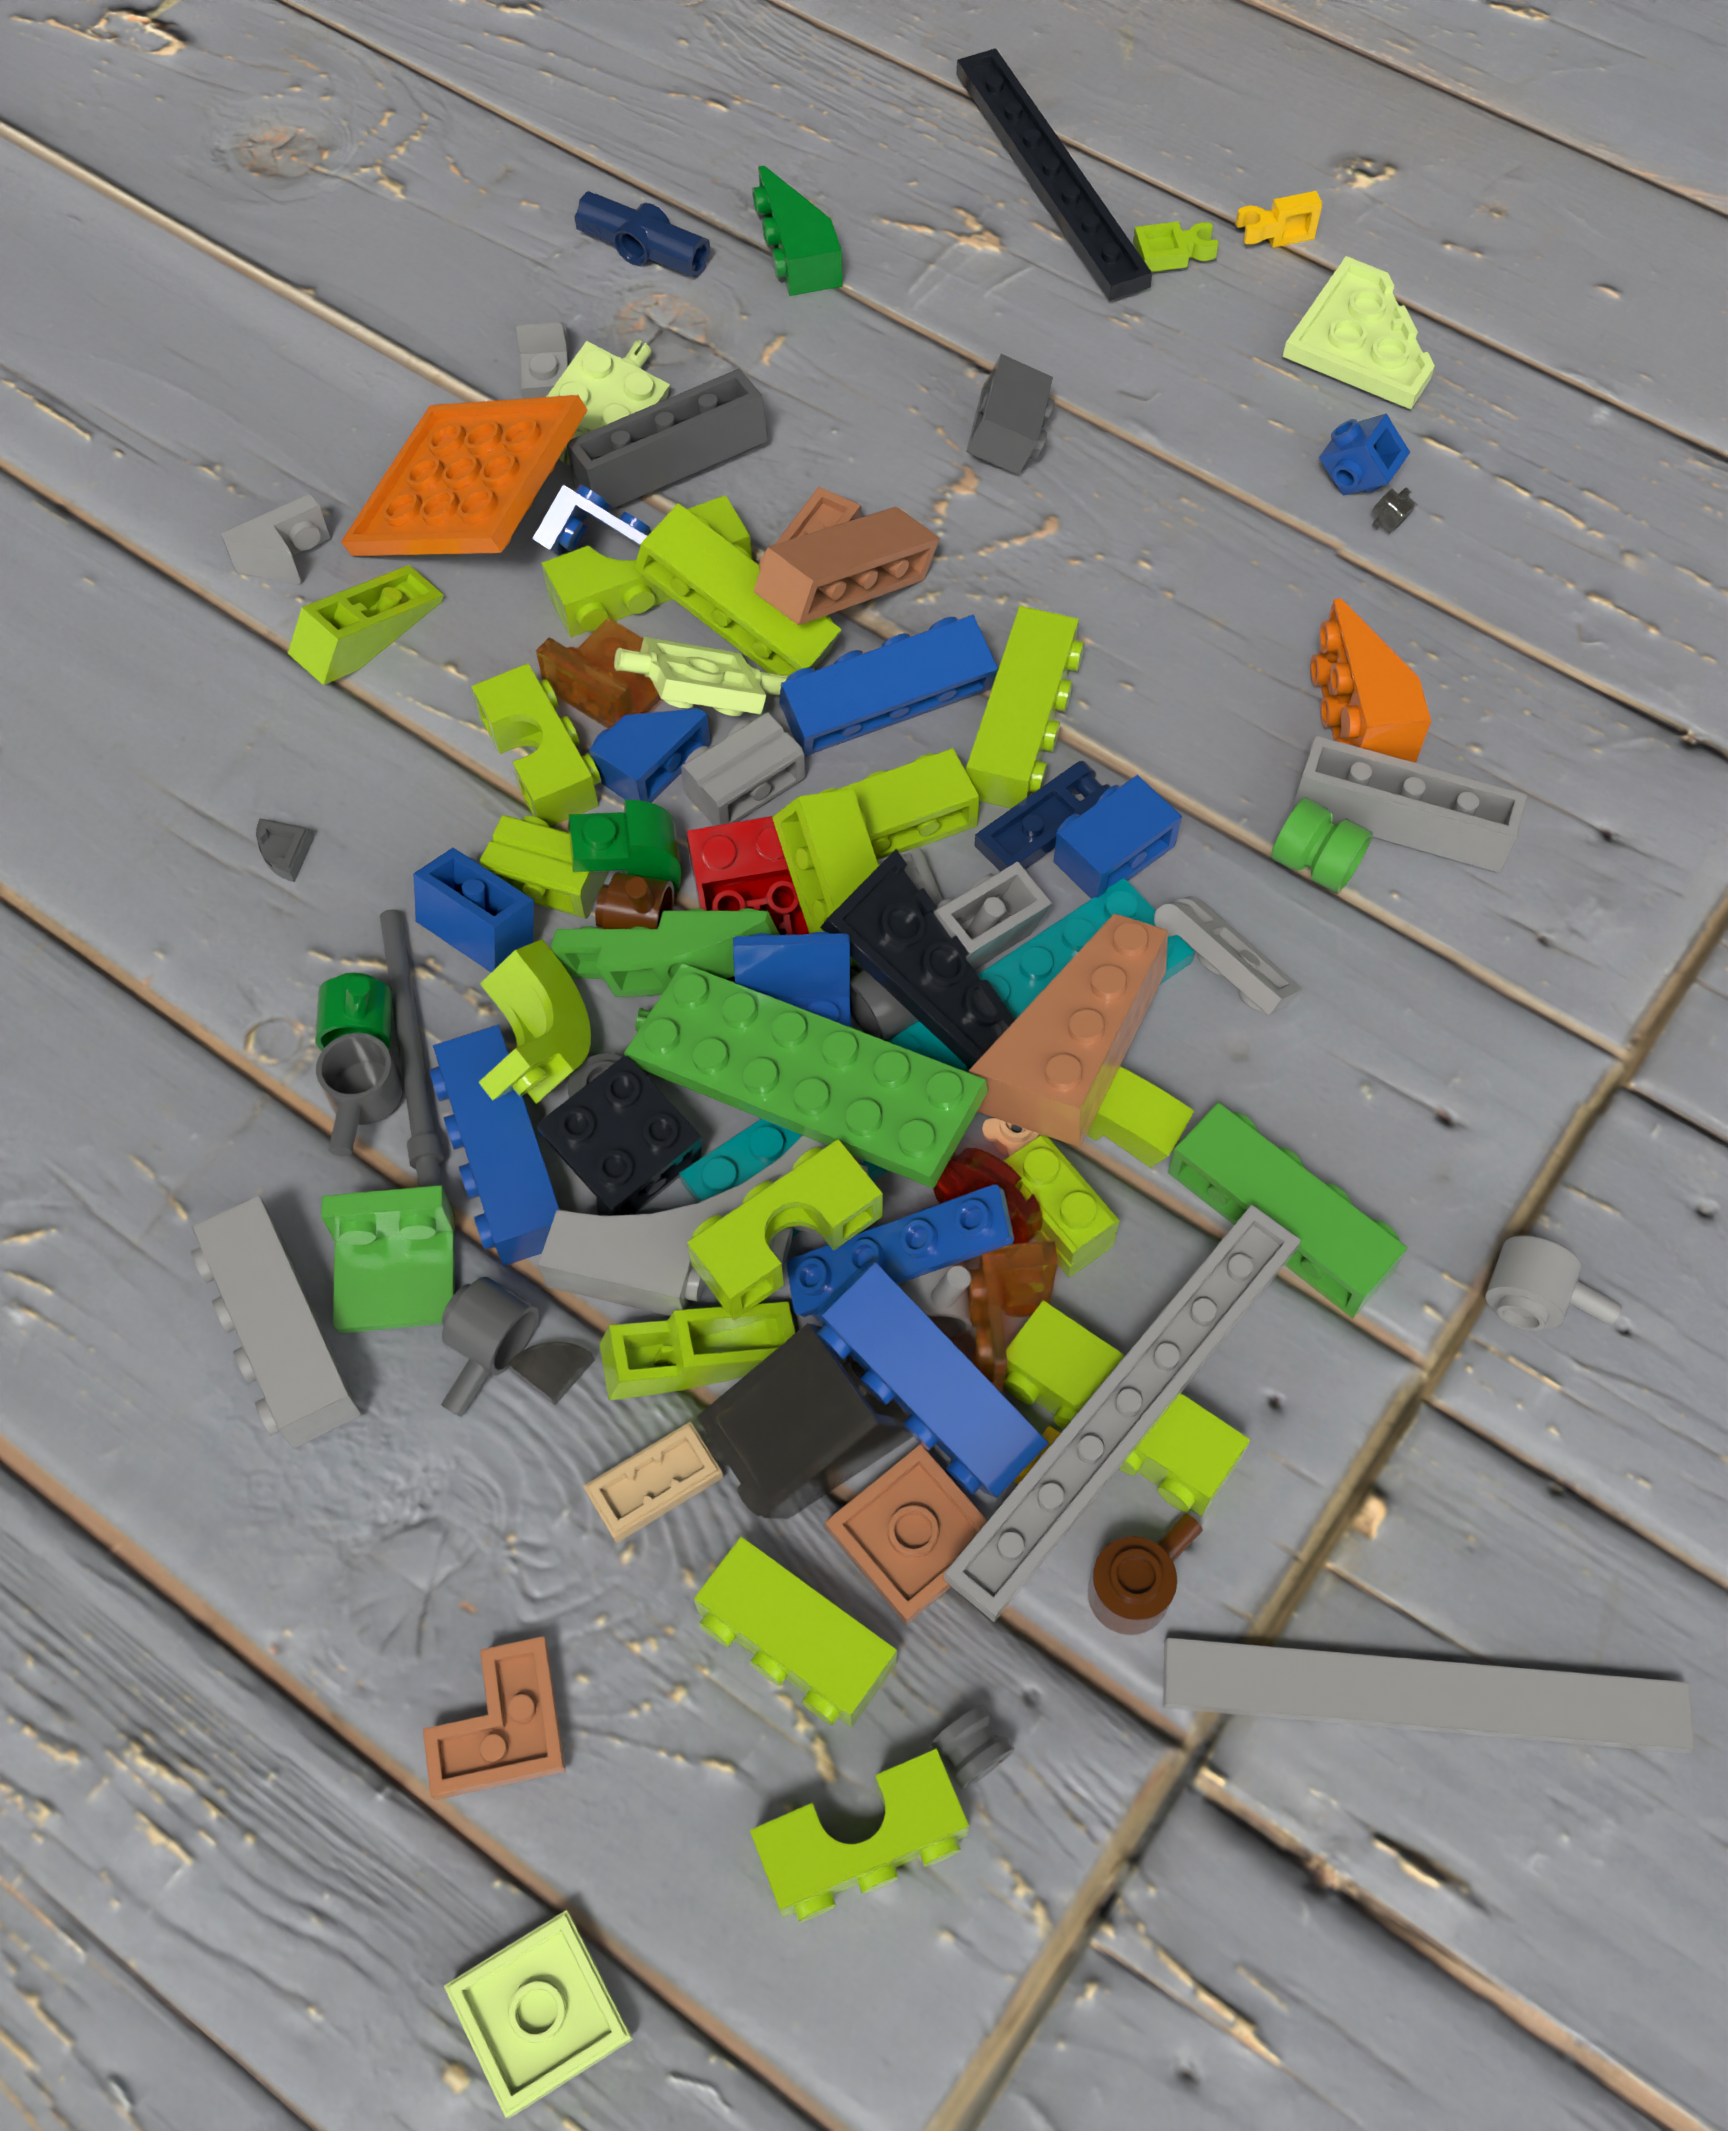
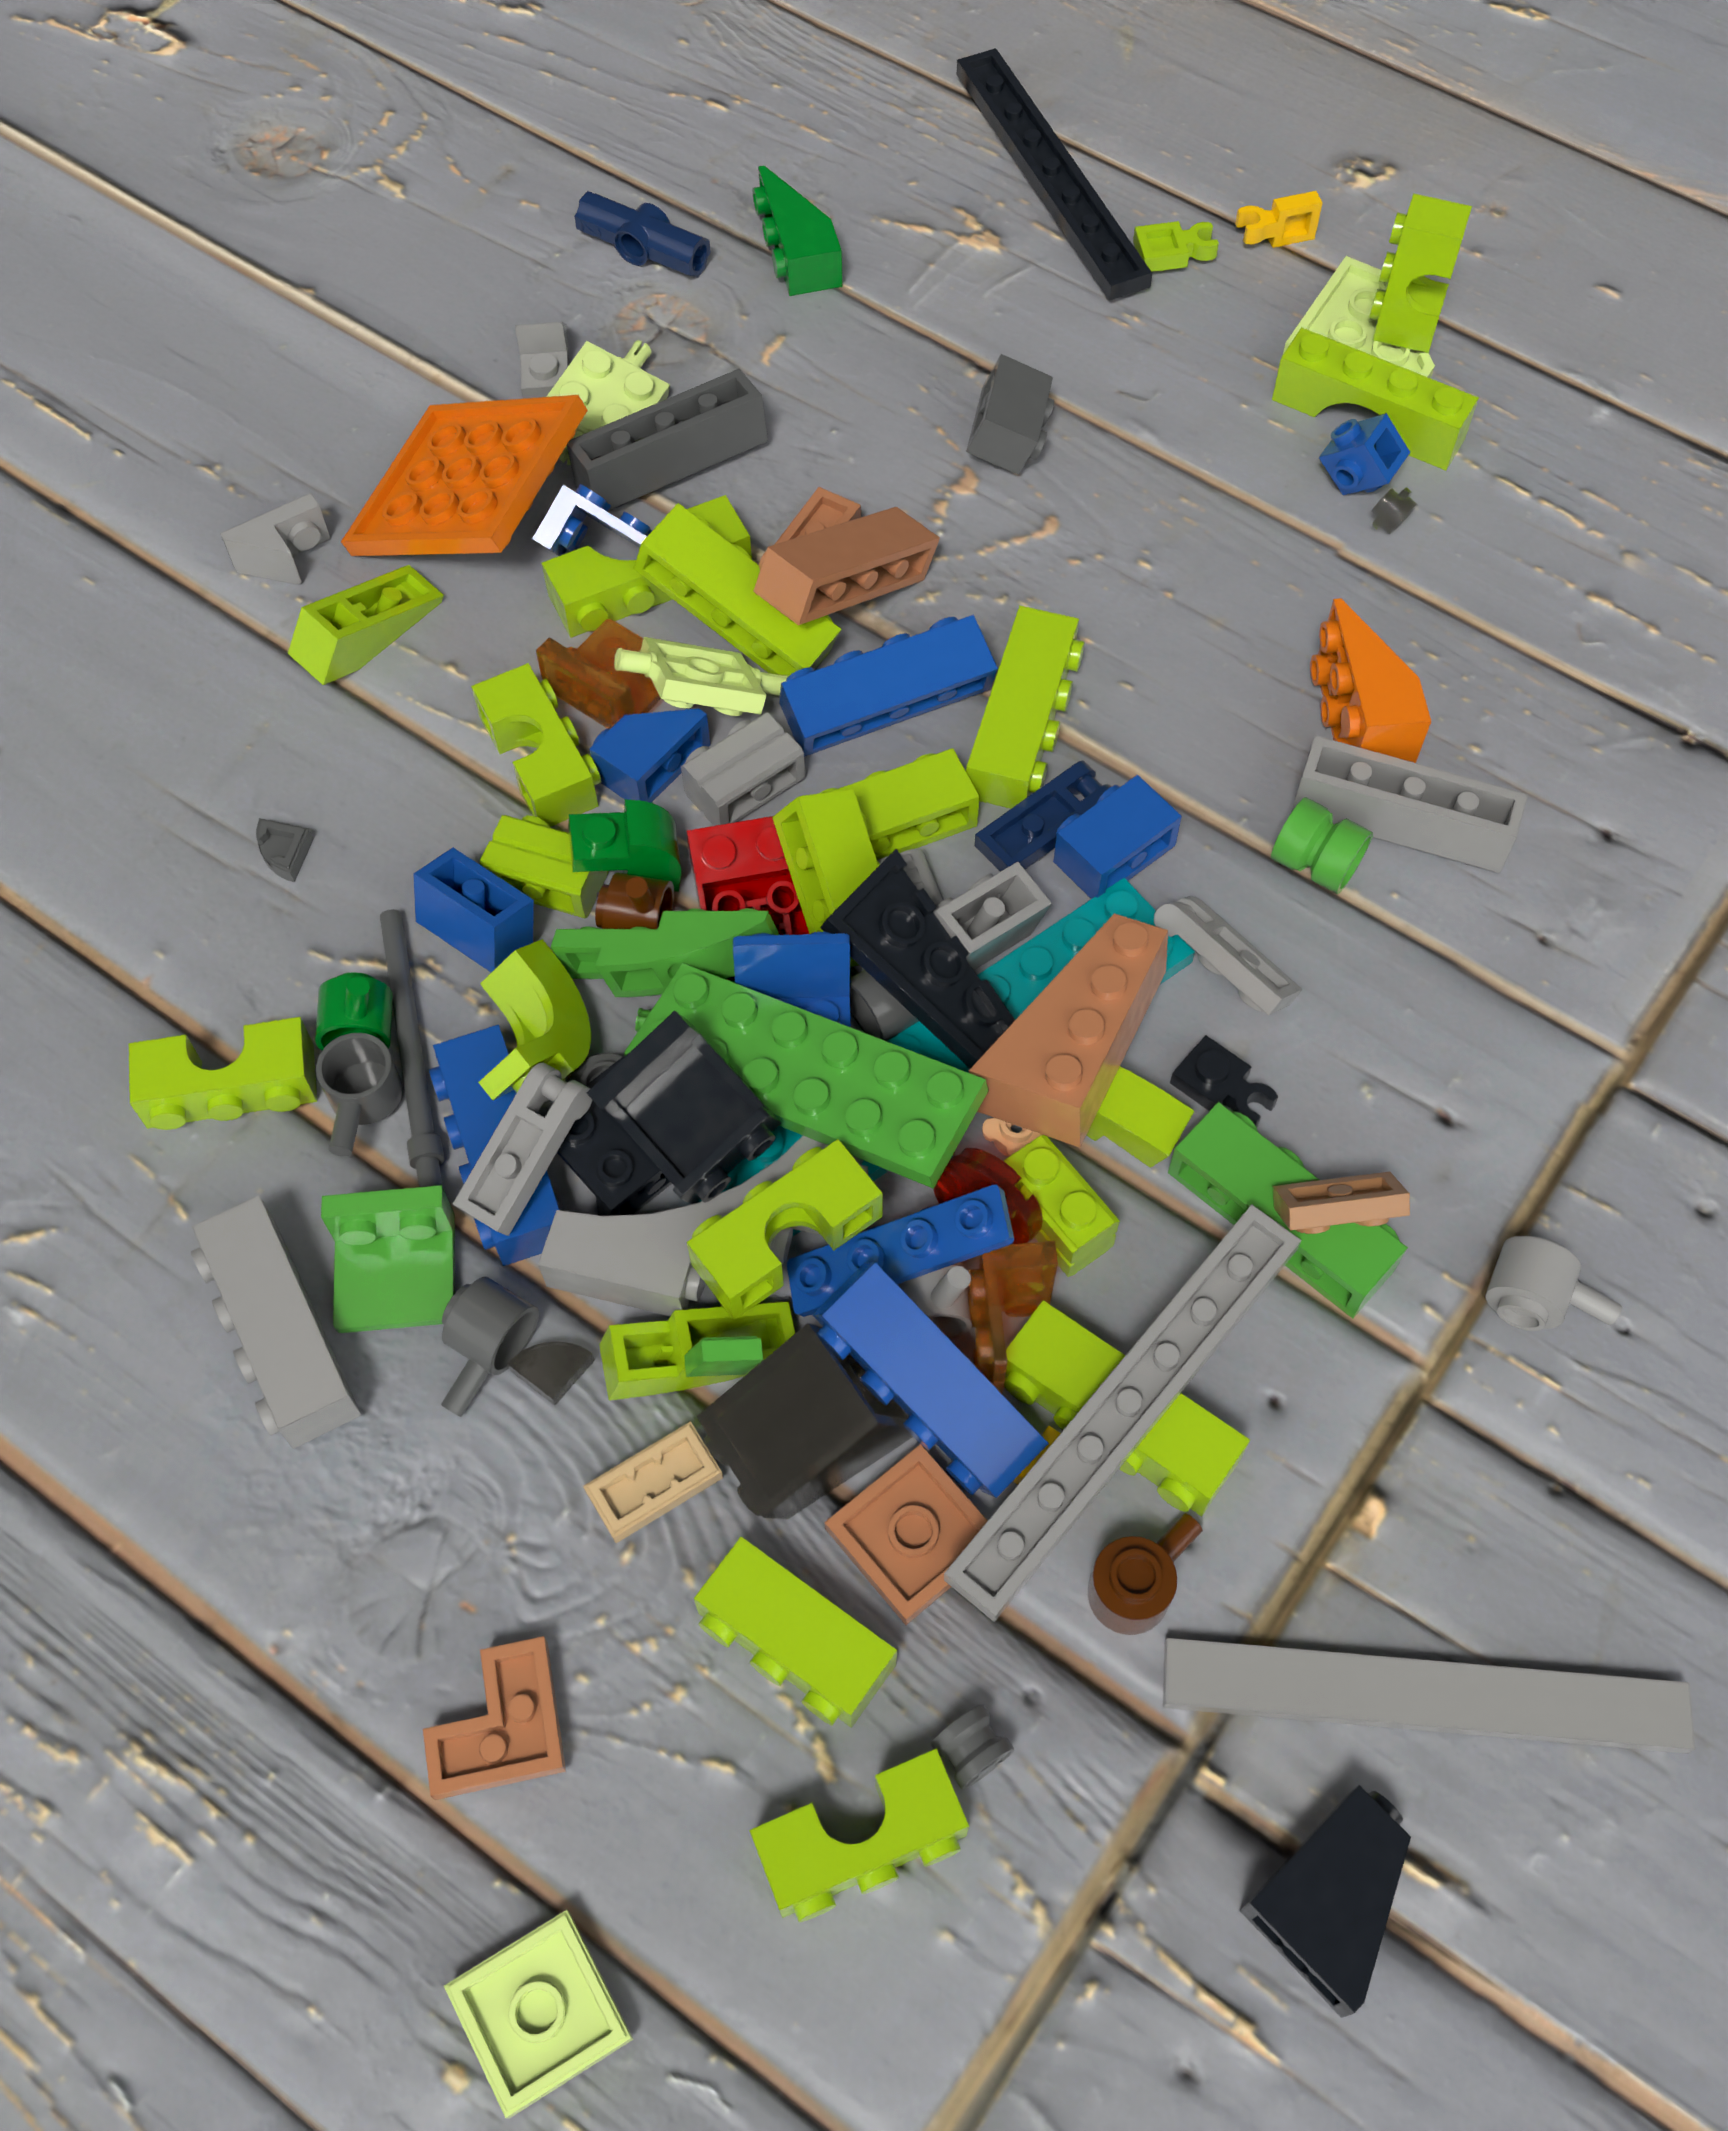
(269, 1074): none -> lime arch
(522, 1148): none -> light grey plate
(686, 1109): none -> black panel
(723, 1356): none -> bright green tile
(1217, 1075): none -> black plate
(1335, 1898): none -> black slope
(1353, 1199): none -> medium nougat plate
(1424, 411): none -> lime arch
(1427, 245): none -> lime arch

